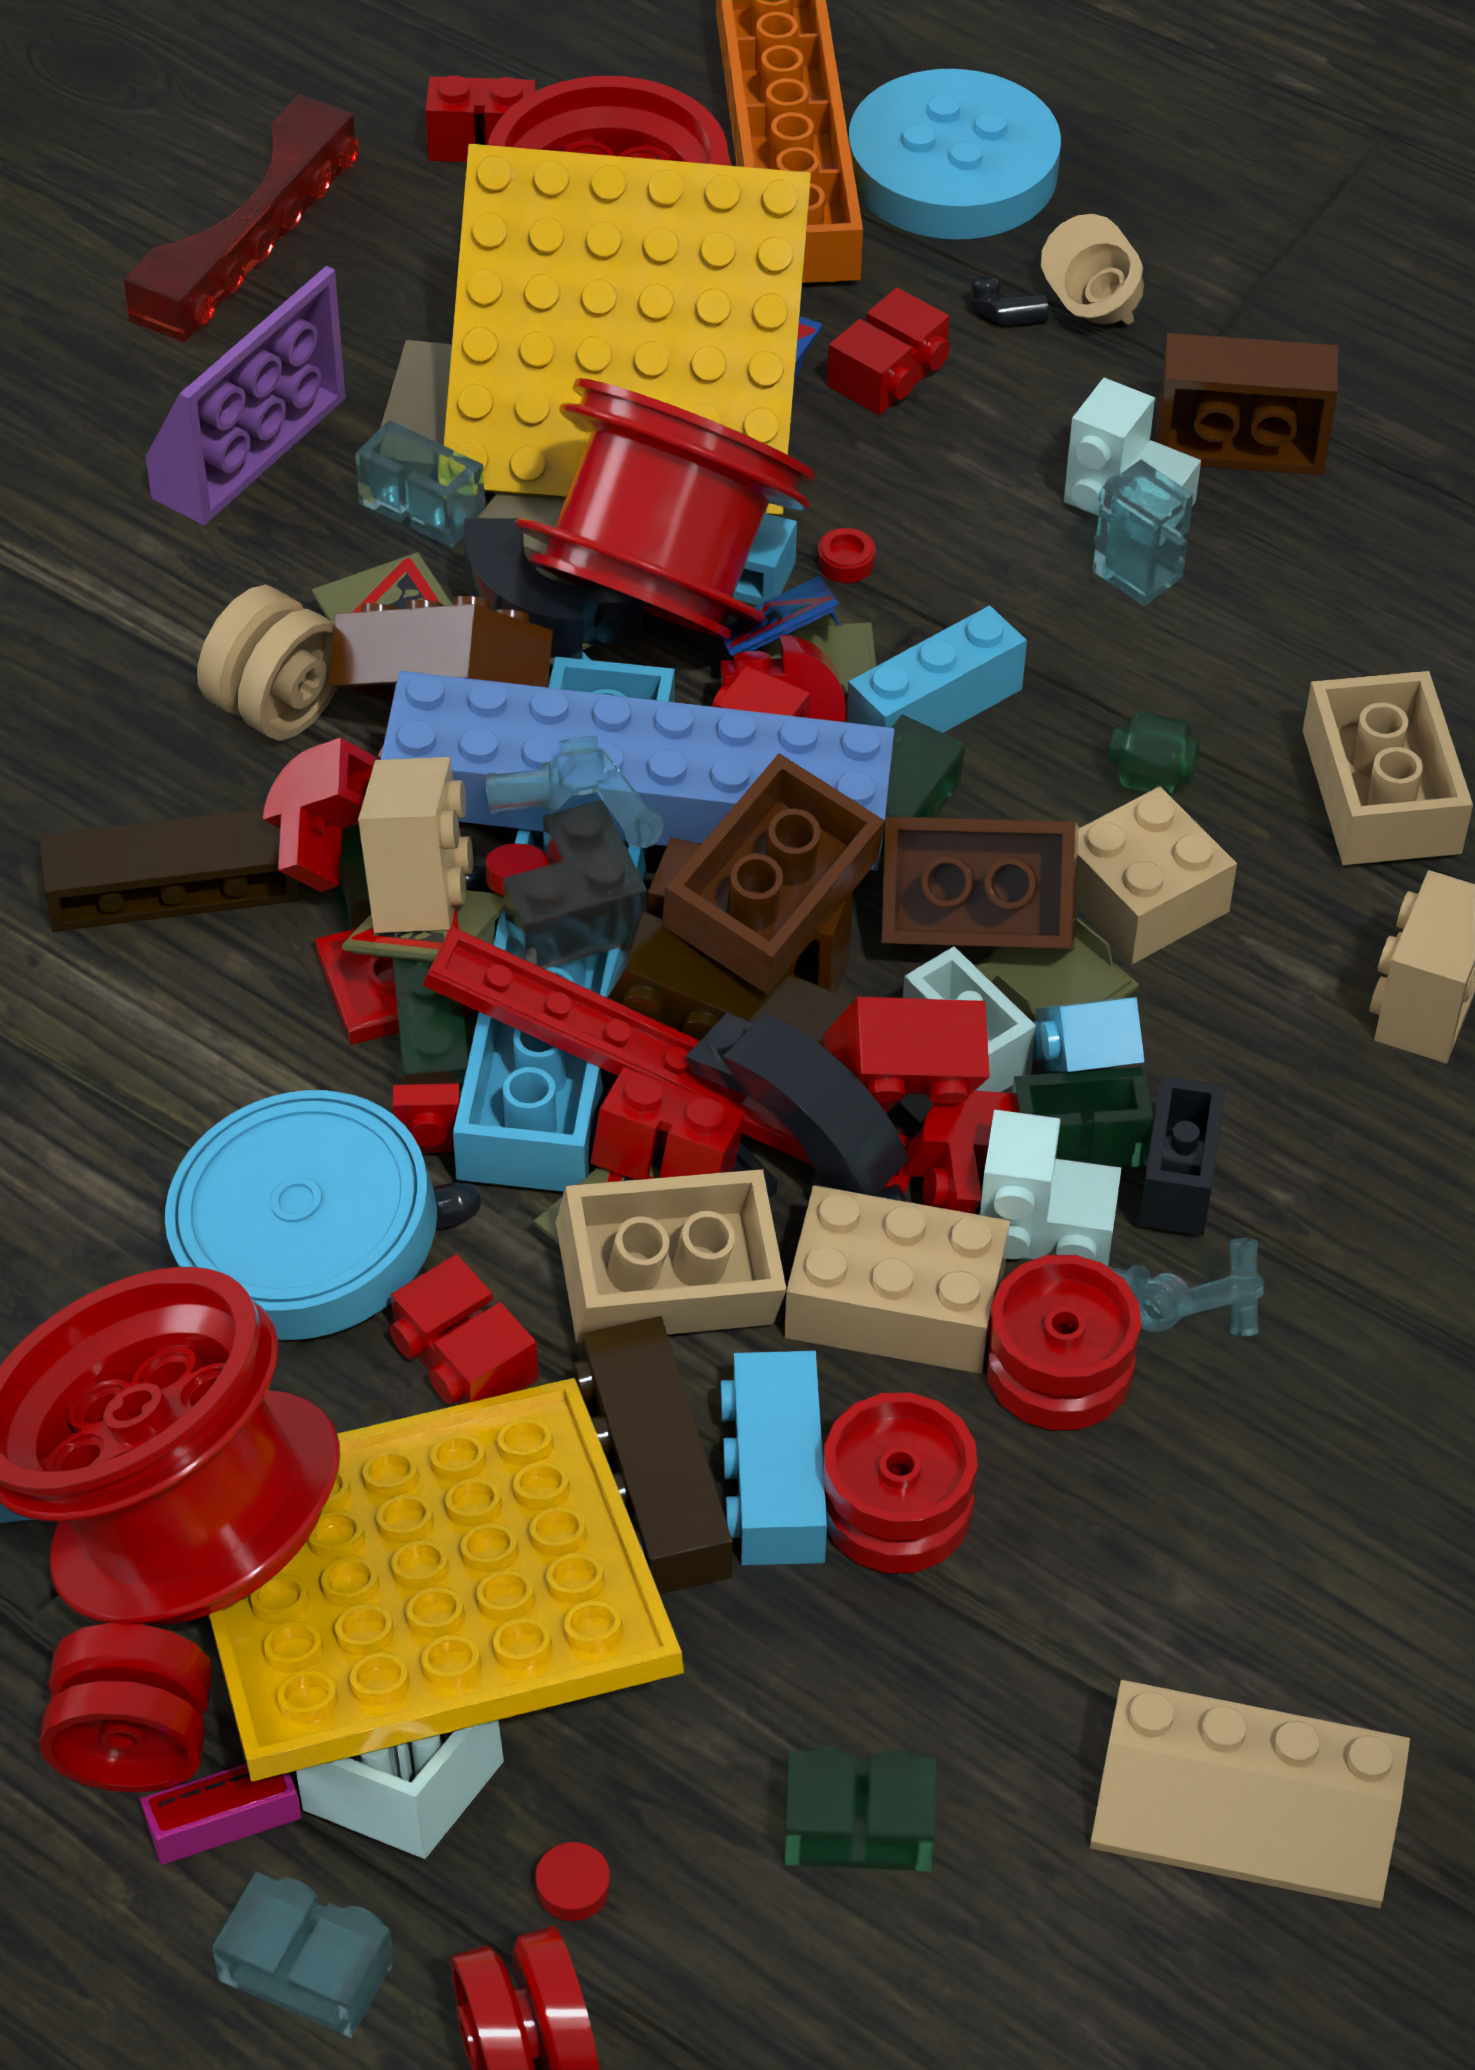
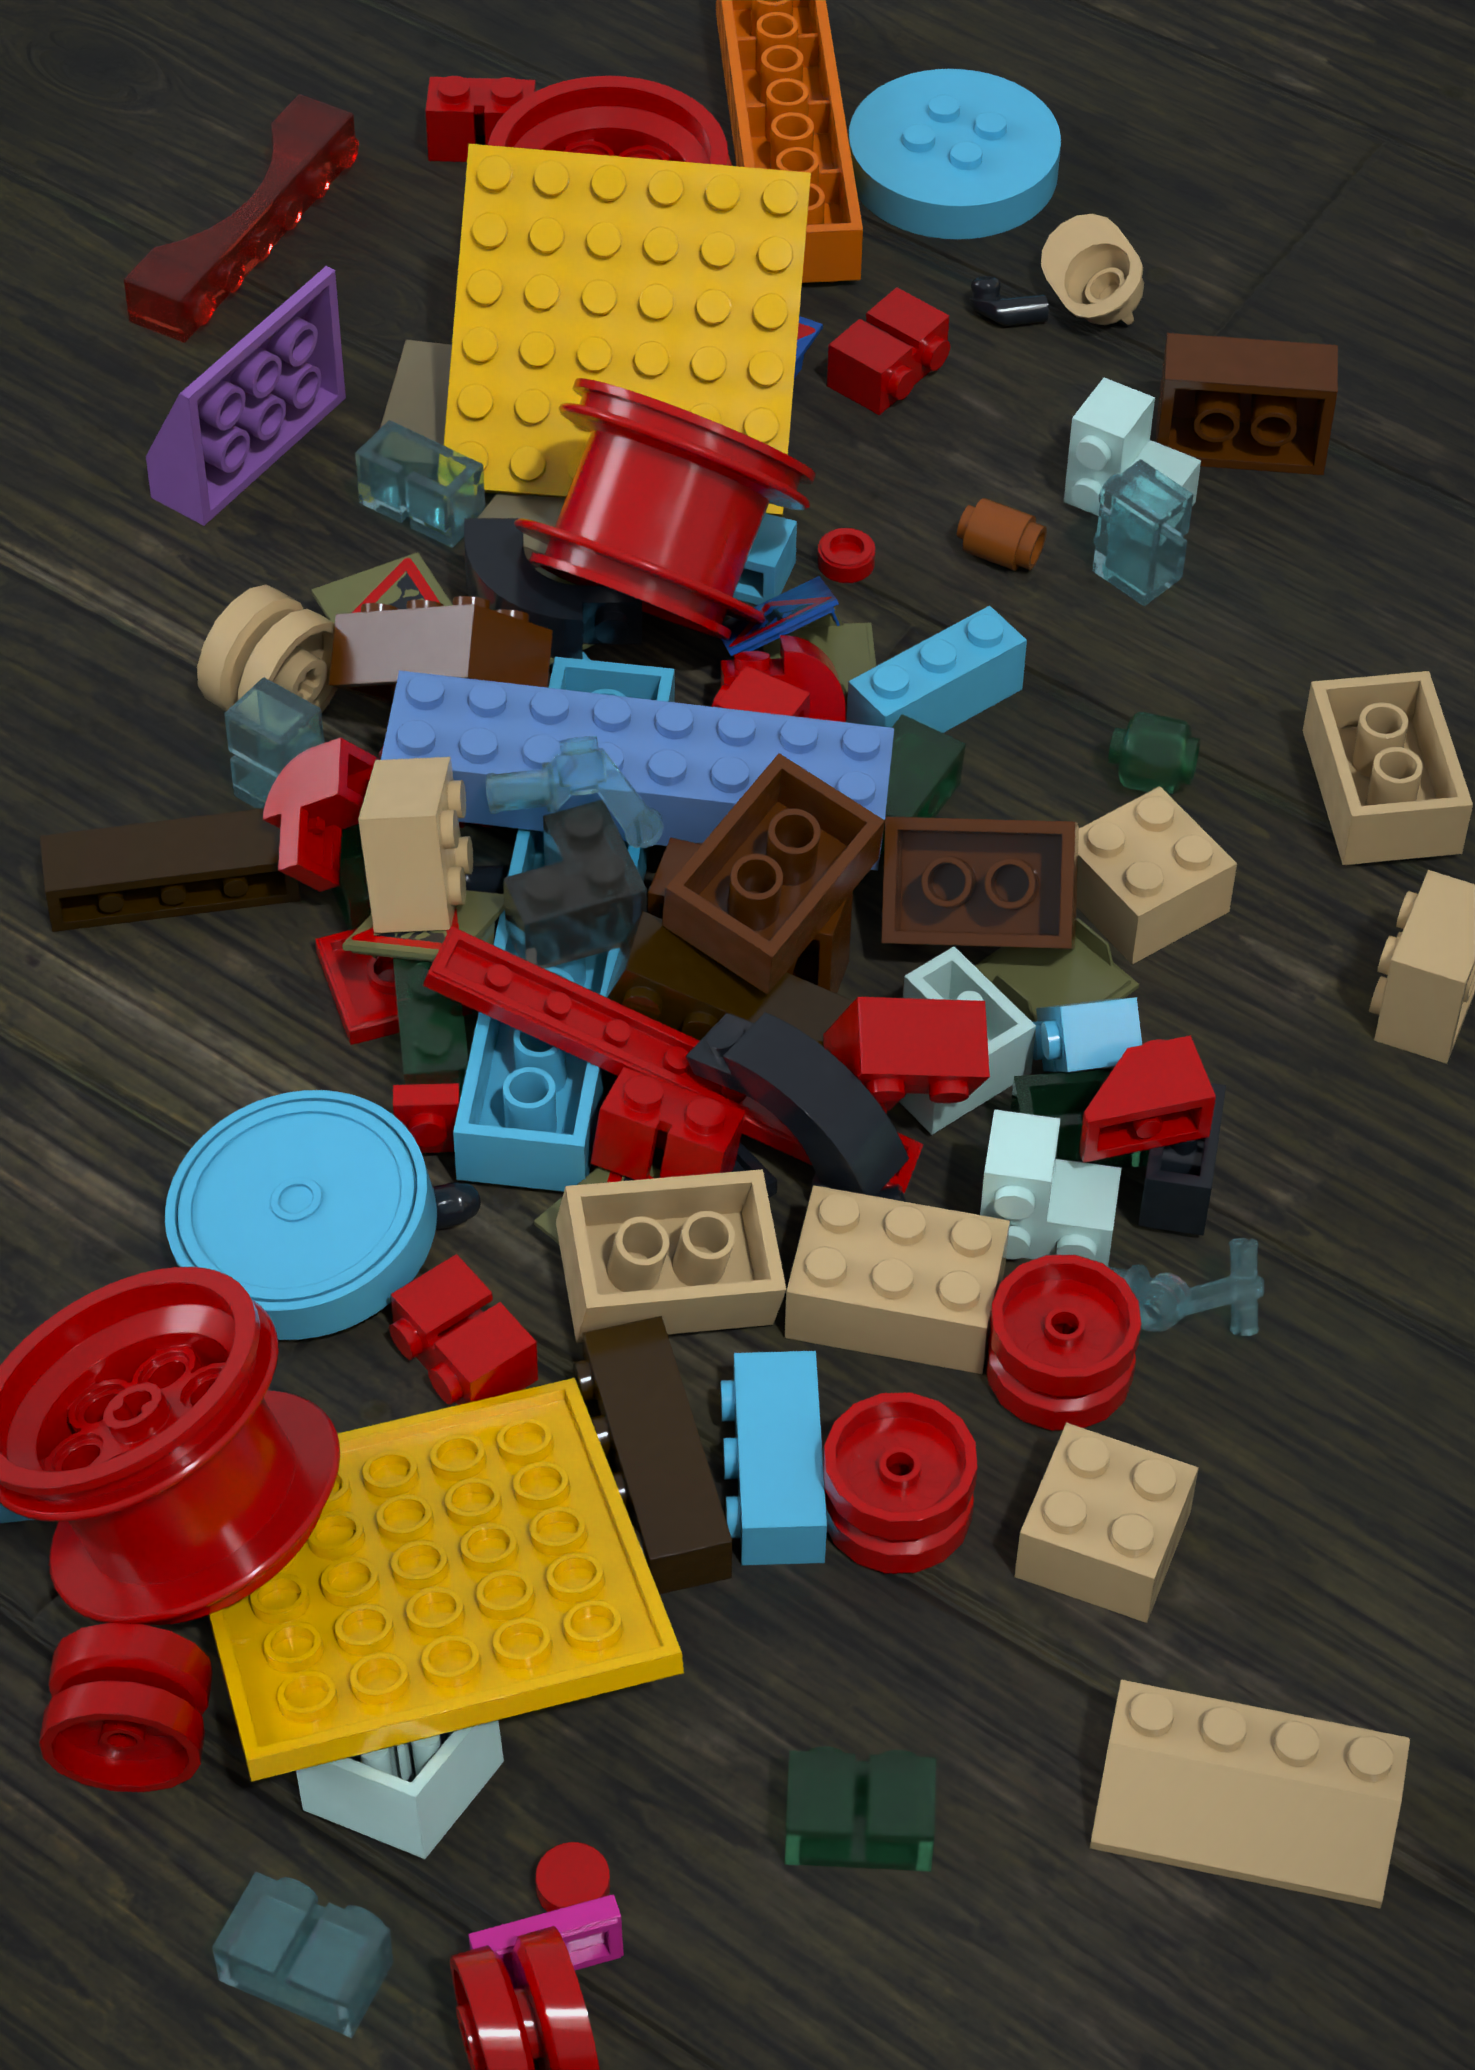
(217, 1811): slope -> none
(265, 734): none -> clear light blue piece
(512, 860): red tile -> none
(588, 1930): none -> dark pink tile
(953, 1150): red brick -> none
(1001, 534): none -> dark orange brick
(1106, 1522): none -> tan brick
(1149, 1101): none -> red slope

